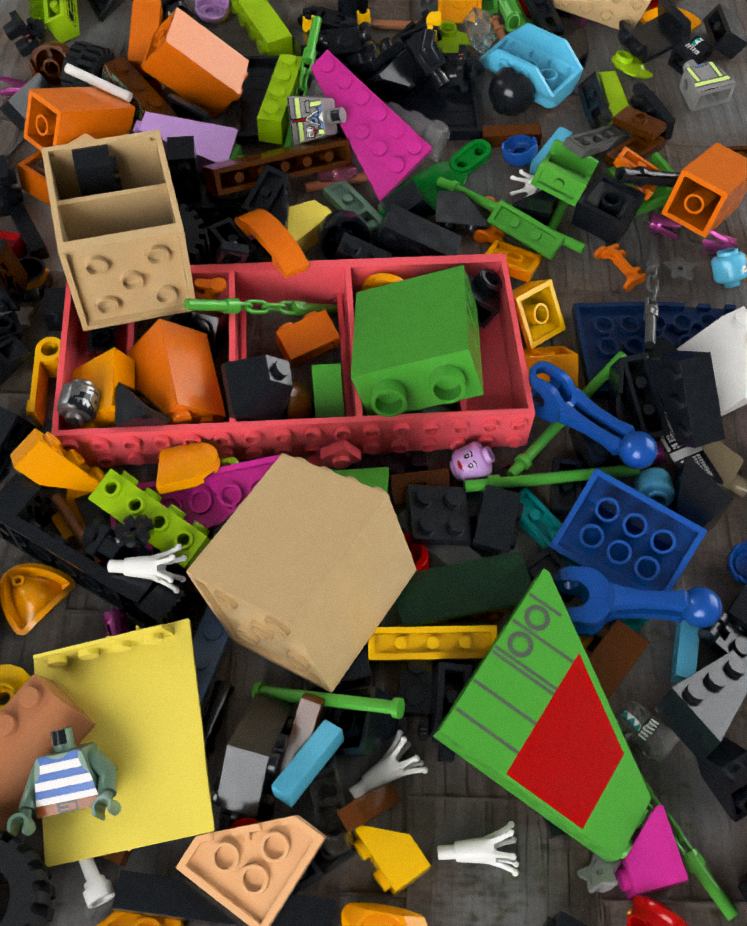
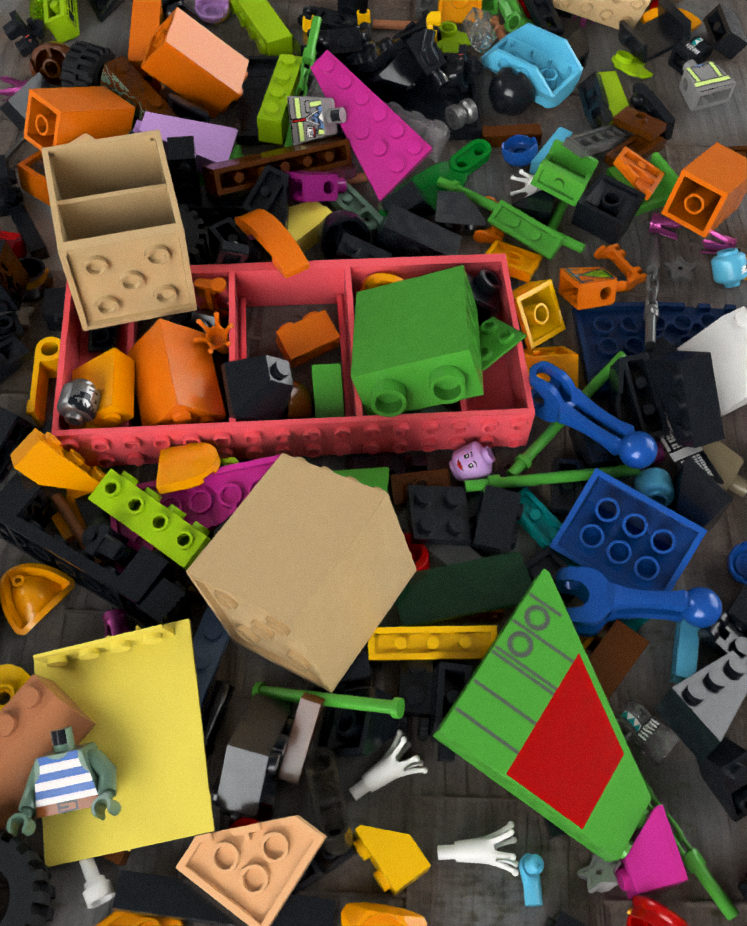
(96, 170): black brick -> none
(98, 82): white bar -> none
(134, 532): black plant -> none
(136, 409): black slope -> none
(150, 567): white piece -> none
(215, 336): none -> orange piece
(234, 306): bright green piece -> none
(307, 763): medium azure piece -> none
(315, 186): none -> magenta torso
(336, 455): coral plate -> none
(368, 807): reddish brown piece -> none
(462, 113): none -> flat silver wheel
(497, 340): none -> bright green hinge
(530, 868): none -> medium azure arm
(589, 286): none -> orange torso
(641, 176): black pin -> none

